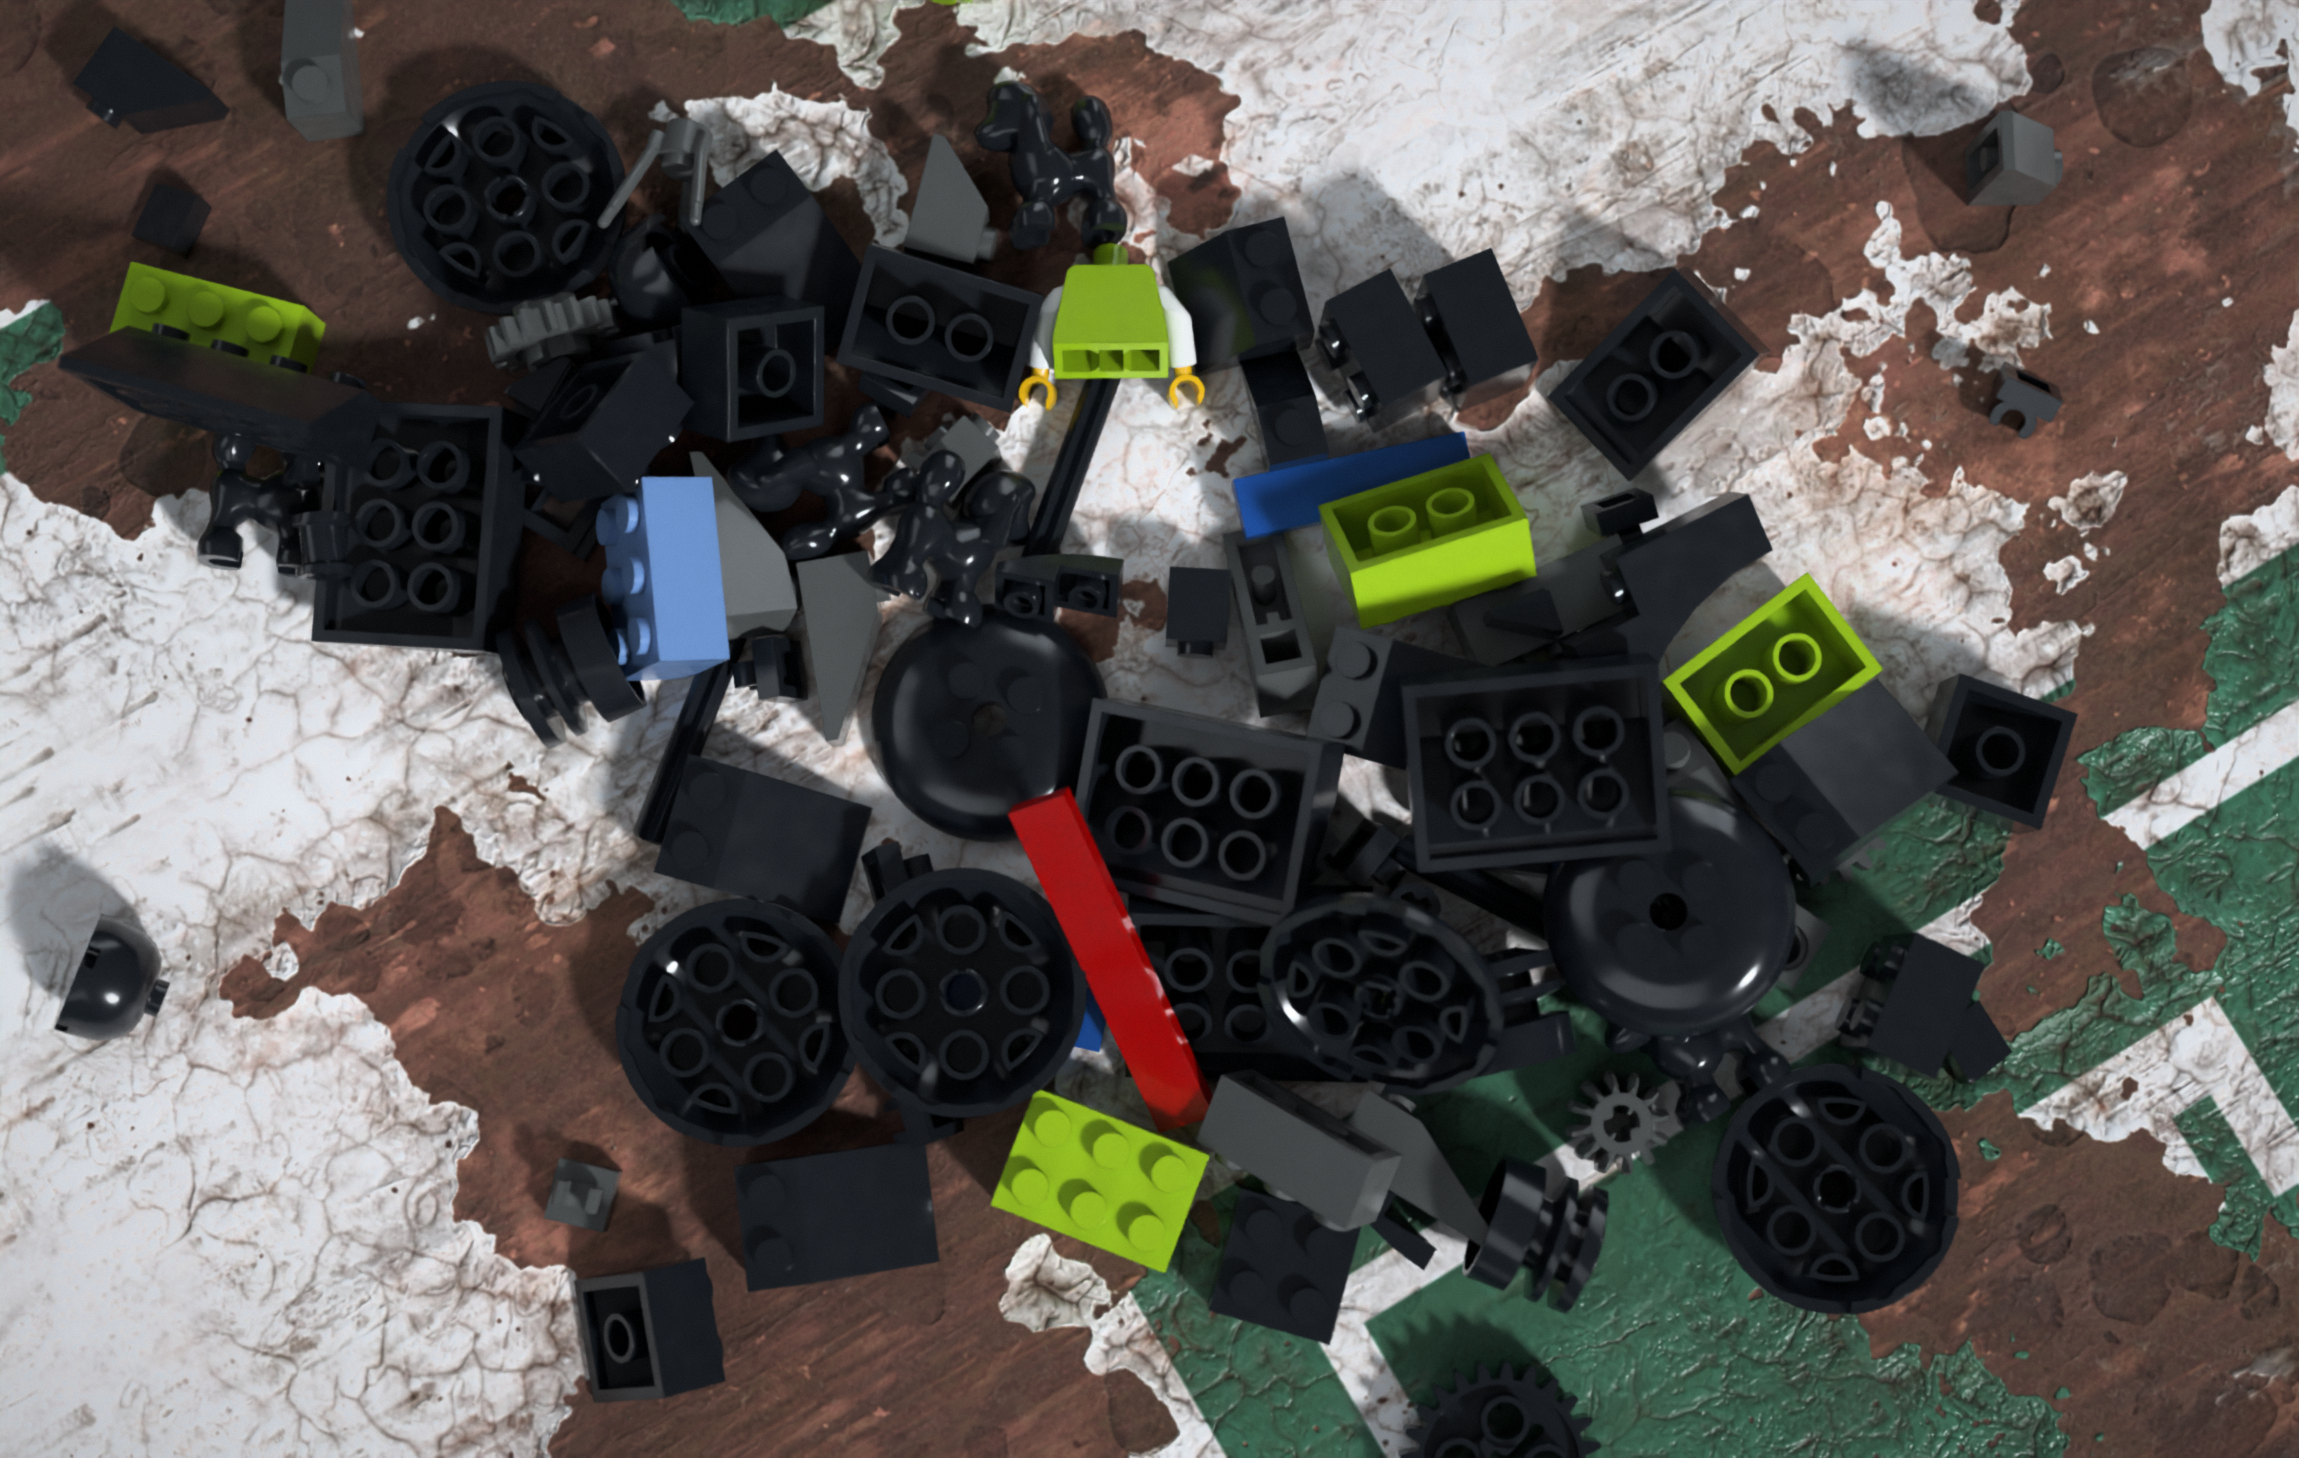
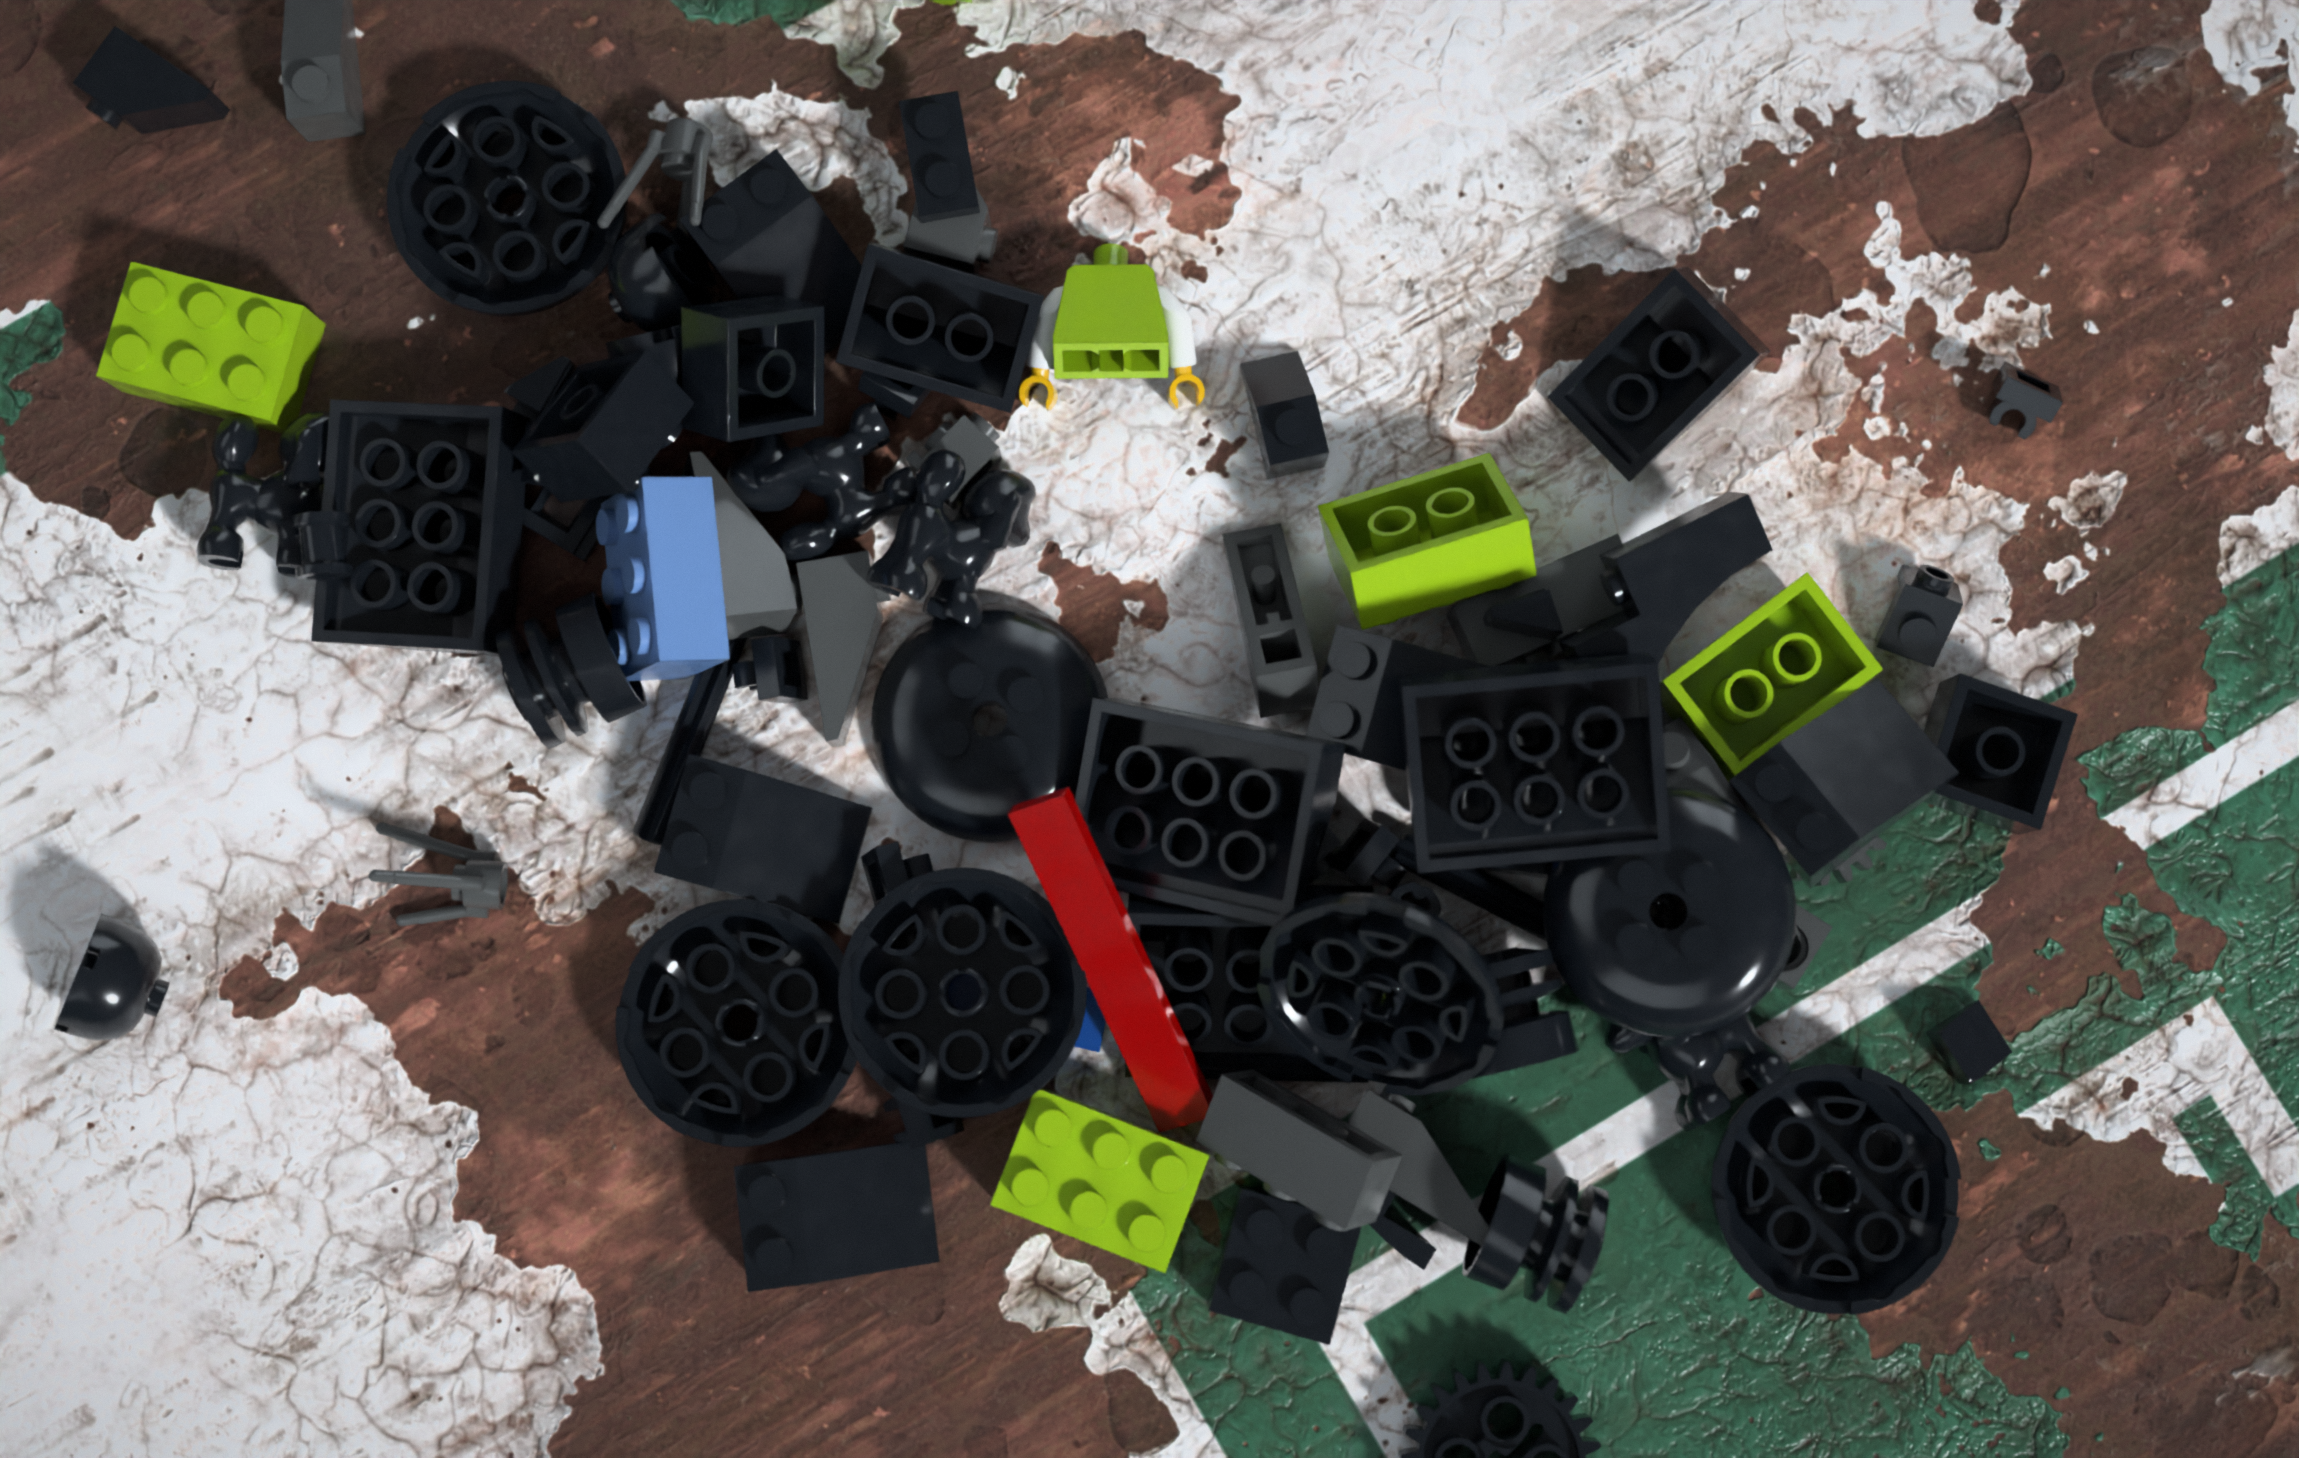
(172, 220): black slope -> none
(230, 393): black slope -> none
(477, 884): none -> dark grey plant
(549, 330): dark grey gear -> none
(583, 1194): dark grey tile -> none
(650, 1331): black slope -> none
(939, 157): none -> black plate
(1043, 583): black slope -> none
(1044, 173): black animal -> none
(1071, 466): black axle -> none
(1197, 611): black brick -> none
(1243, 296): black slope -> none
(1291, 496): blue tile -> none
(1380, 352): black brick -> none
(1475, 330): black brick -> none
(1620, 514): black tile -> none
(1632, 1136): dark grey gear -> none
(1908, 1004): black brick -> none
(1920, 614): none -> black bracket
(2012, 162): dark grey slope -> none

